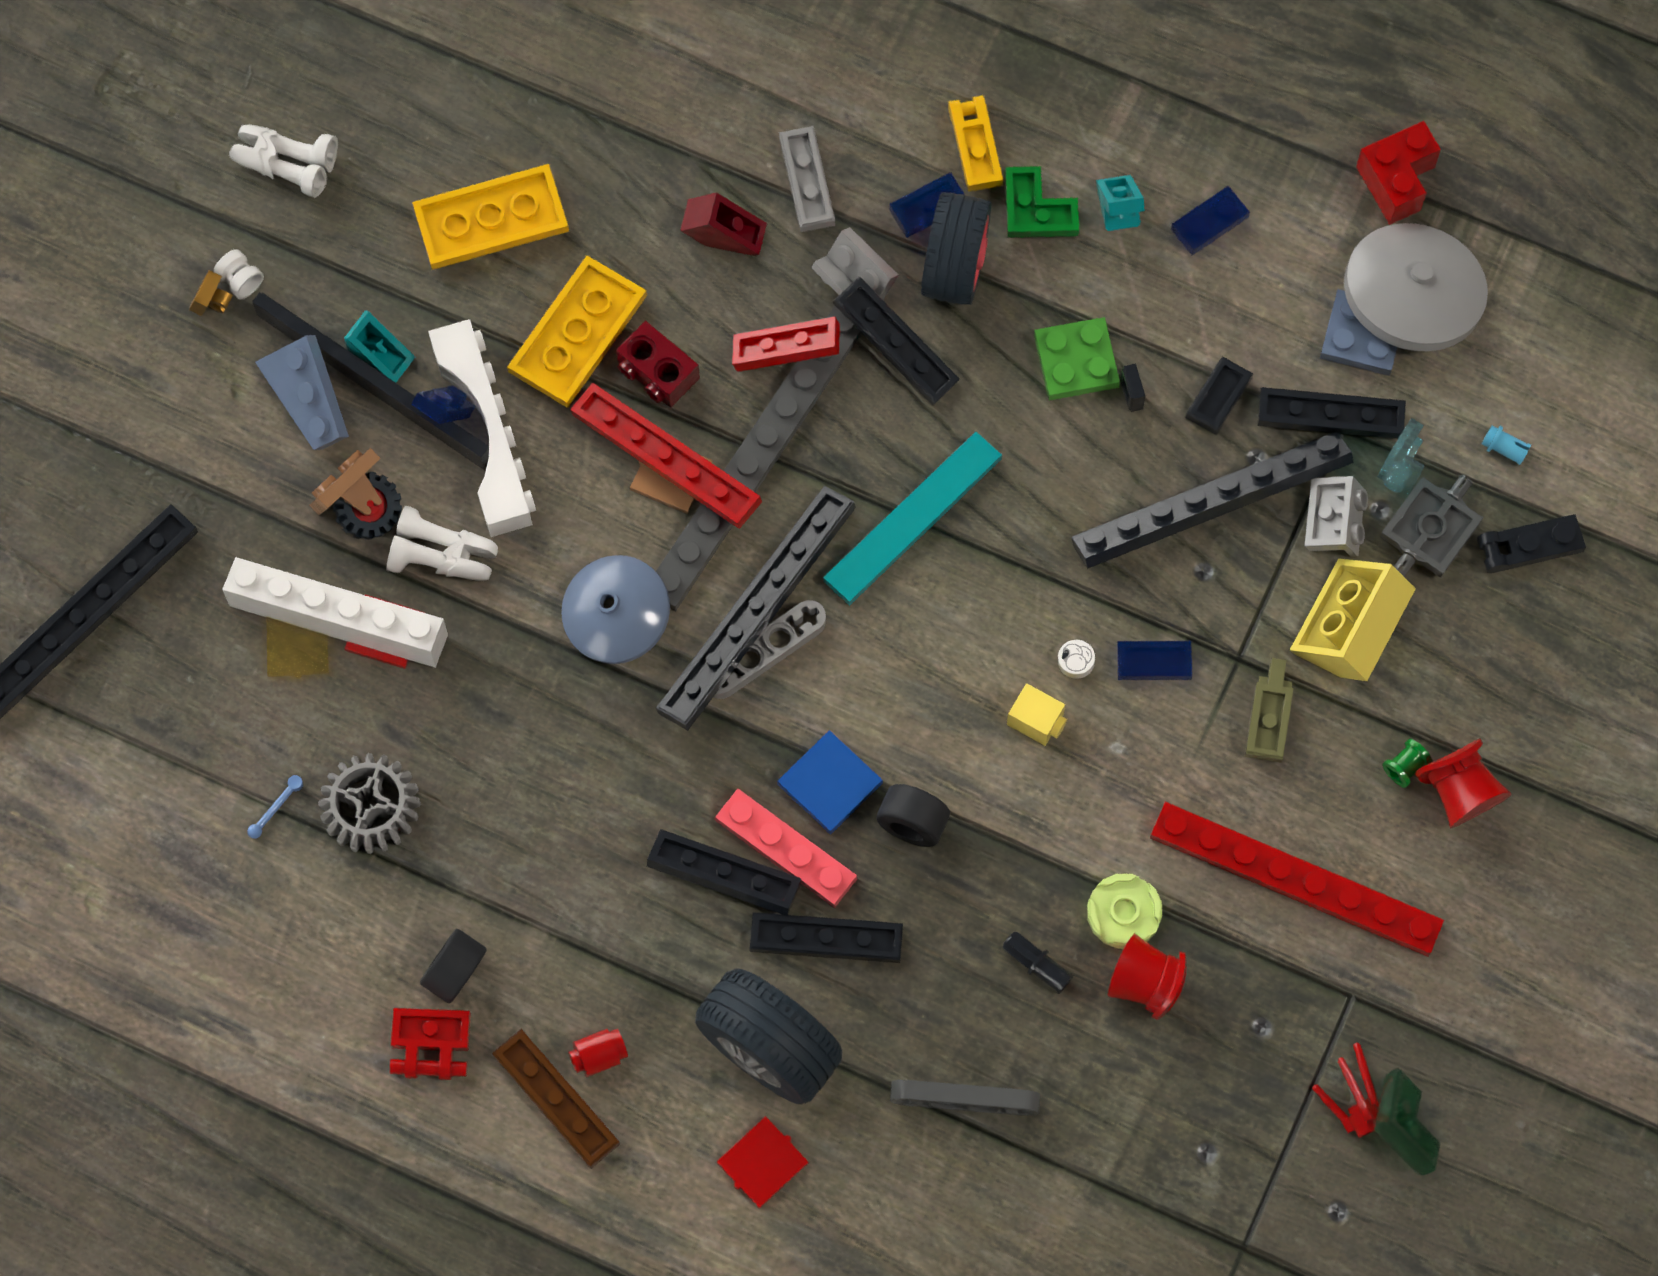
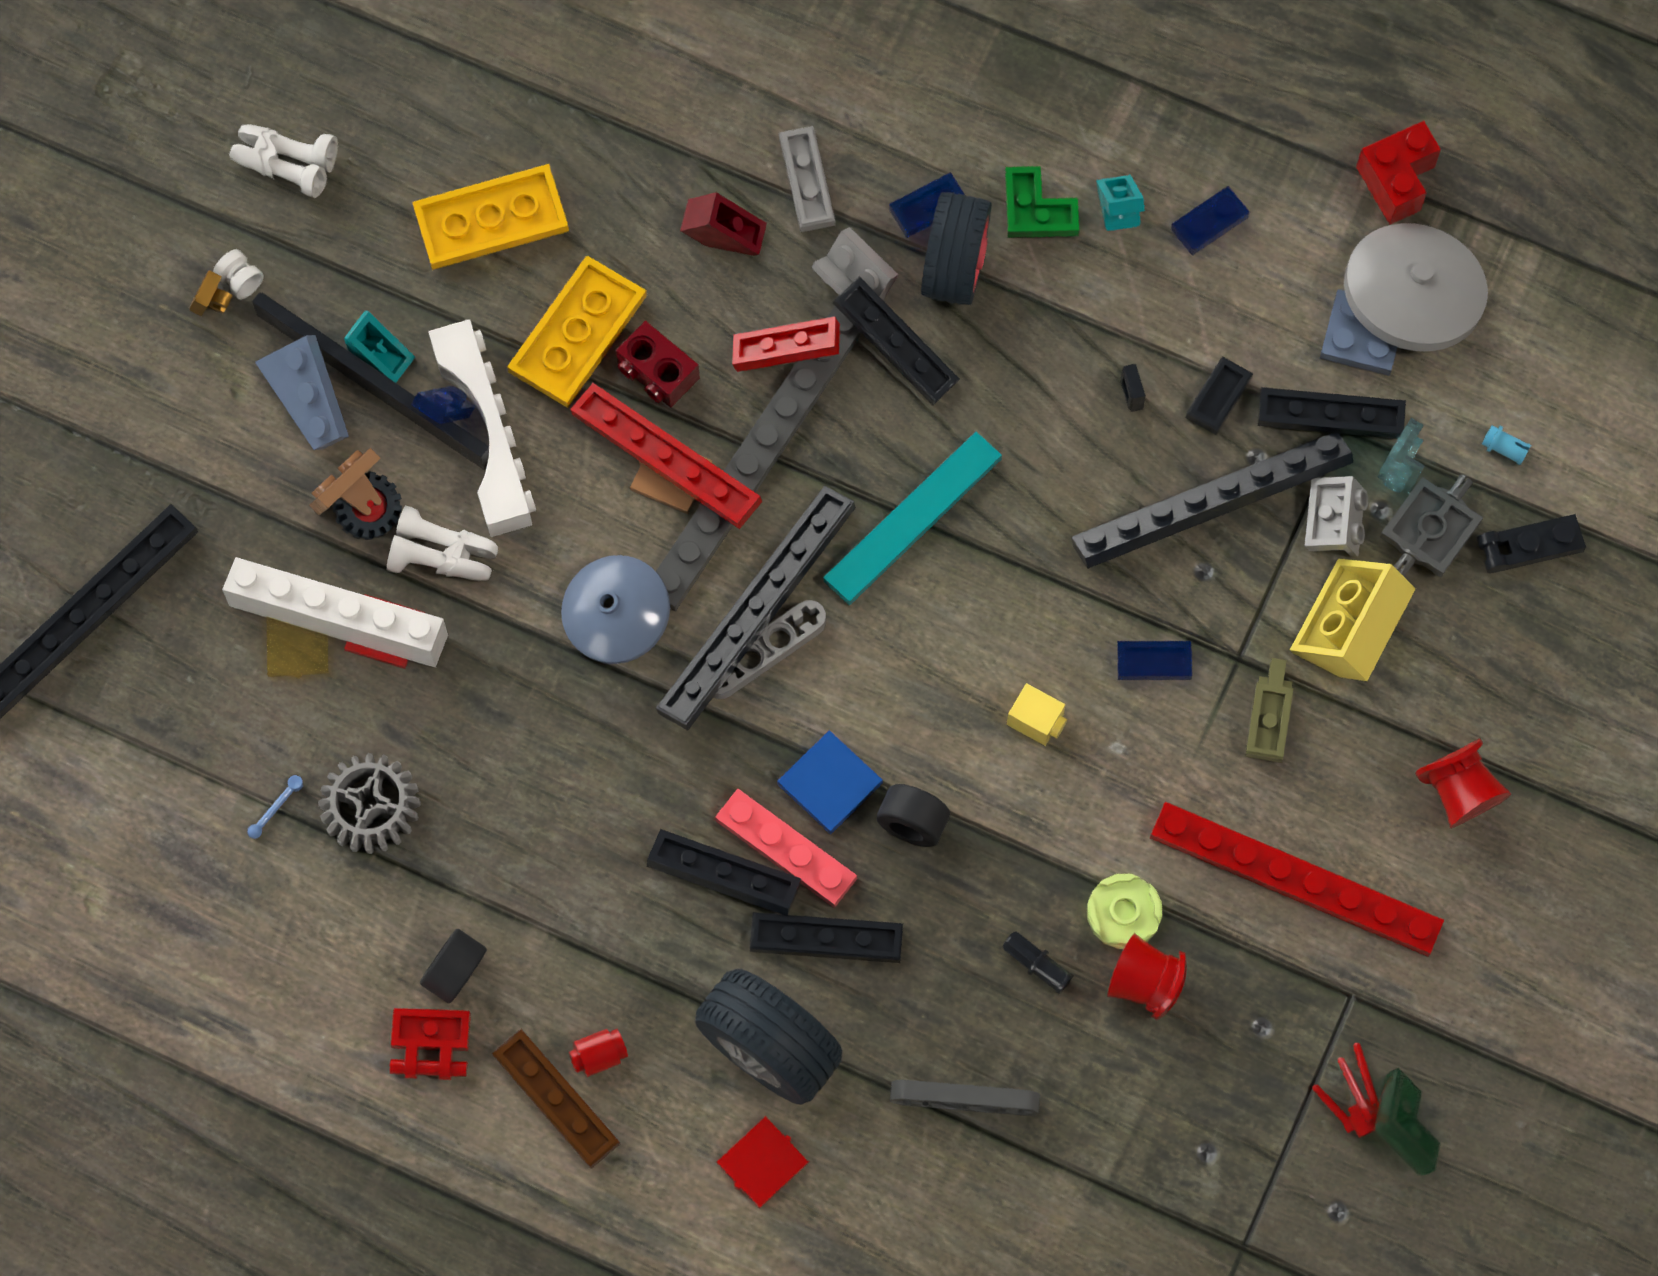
(976, 144): yellow plate -> none
(1076, 358): bright green plate -> none
(1076, 659): white tile -> none
(1407, 763): green bush -> none

